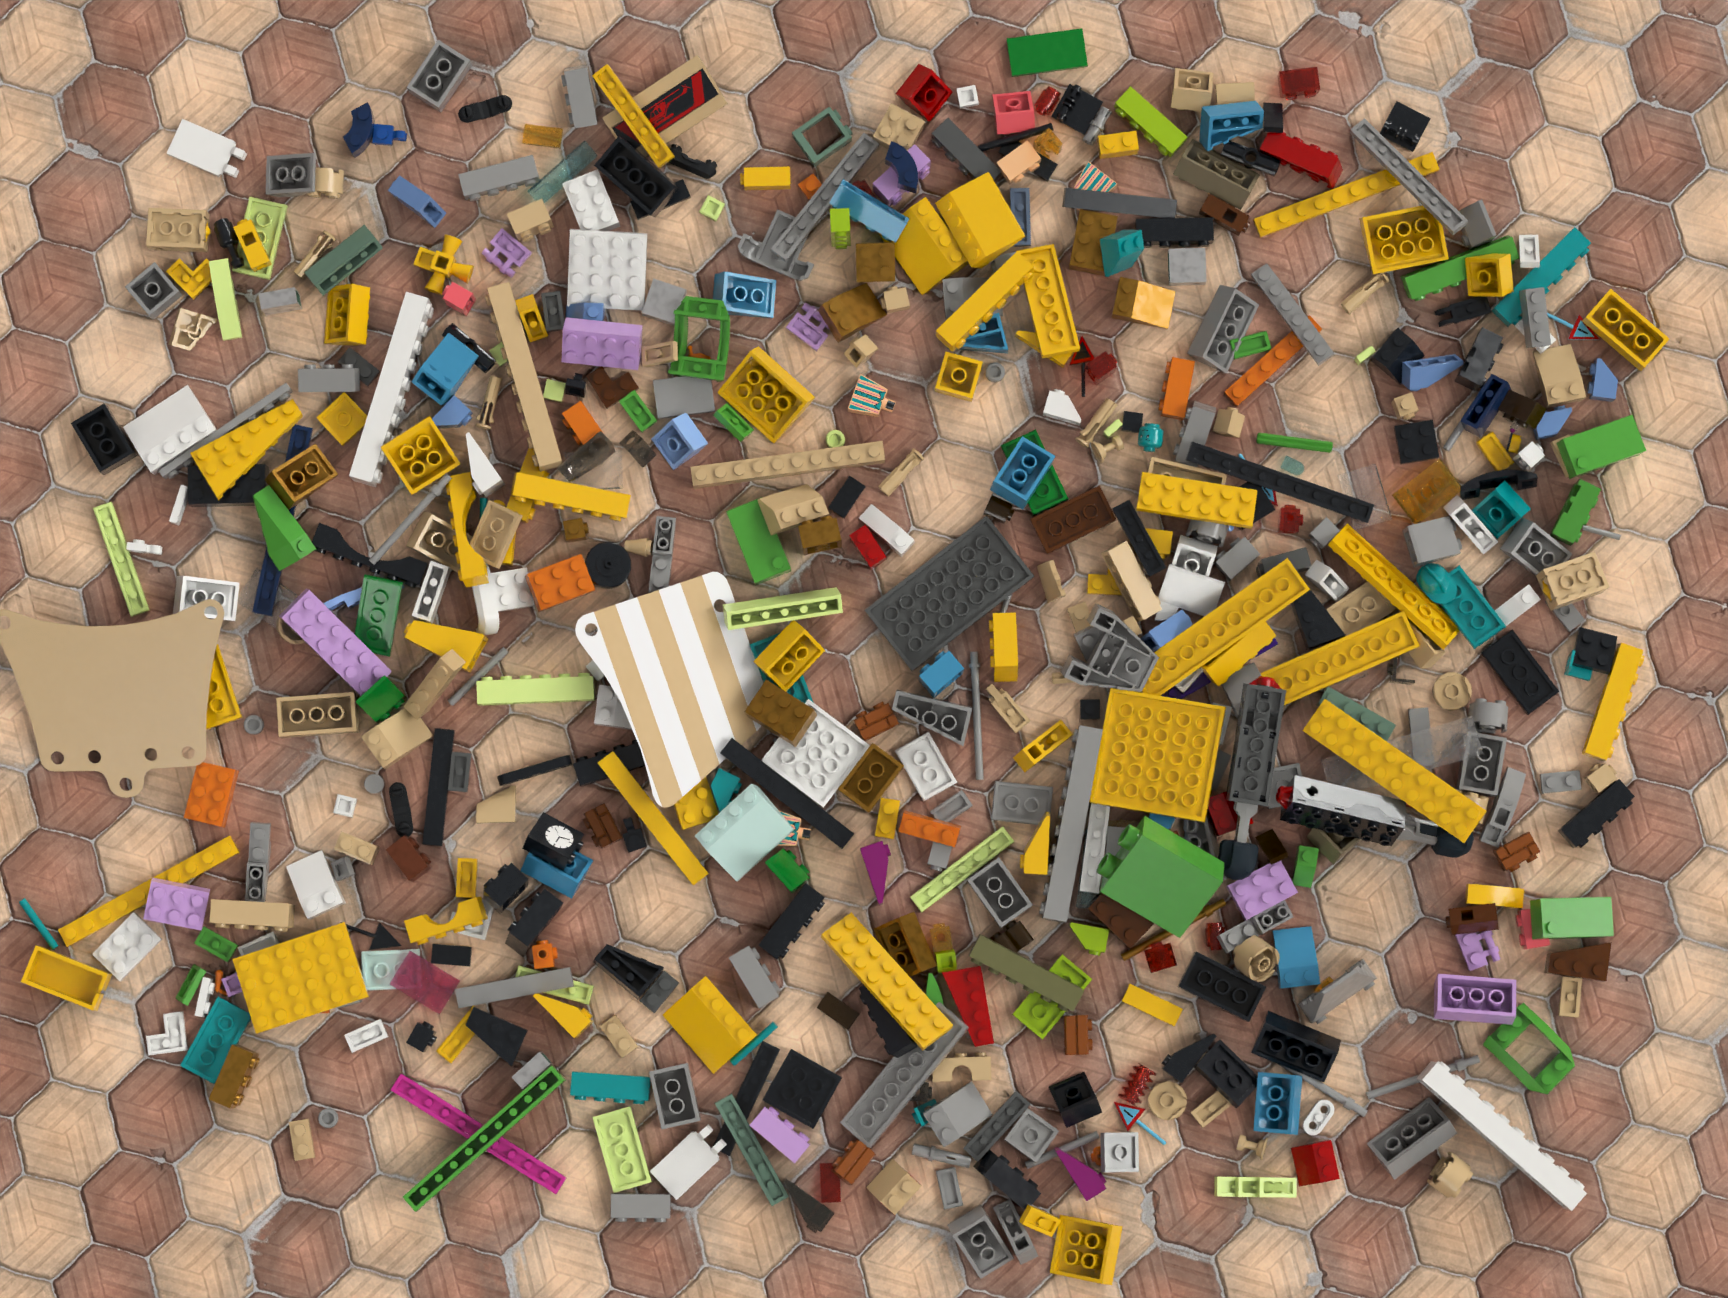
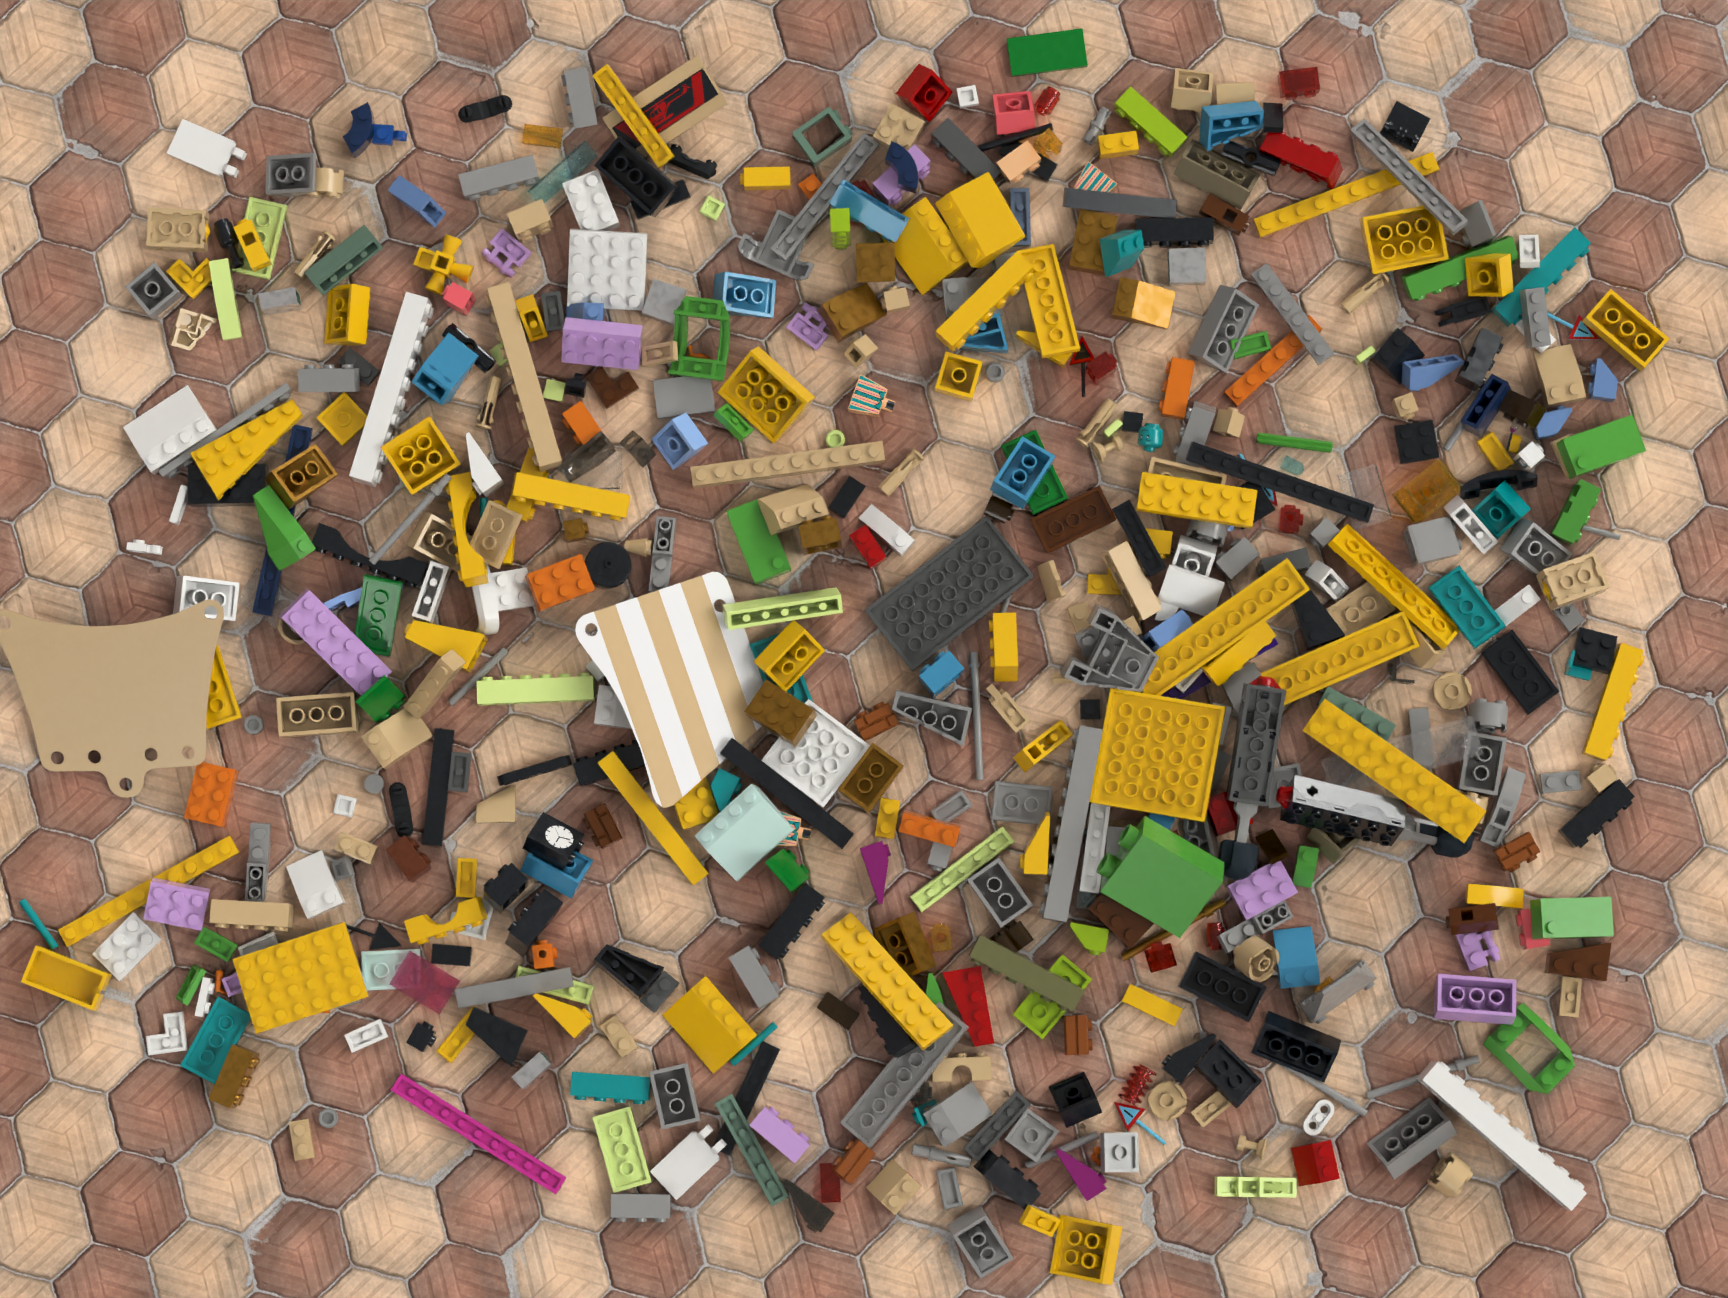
(104, 439): black brick -> none
(121, 559): yellowish green tile -> none
(439, 76): light grey brick -> none
(453, 414): medium blue slope -> none
(484, 1138): bright green brick -> none
(634, 838): black plate -> none
(638, 411): bright green plate -> none
(802, 1088): black plate -> none
(926, 766): white tile -> none
(945, 961): lime plate -> none
(1015, 1232): light grey slope -> none
(1061, 408): white slope -> none
(1077, 109): black hinge -> none
(1277, 1103): dark azure slope -> none
(1436, 583): teal piece -> none

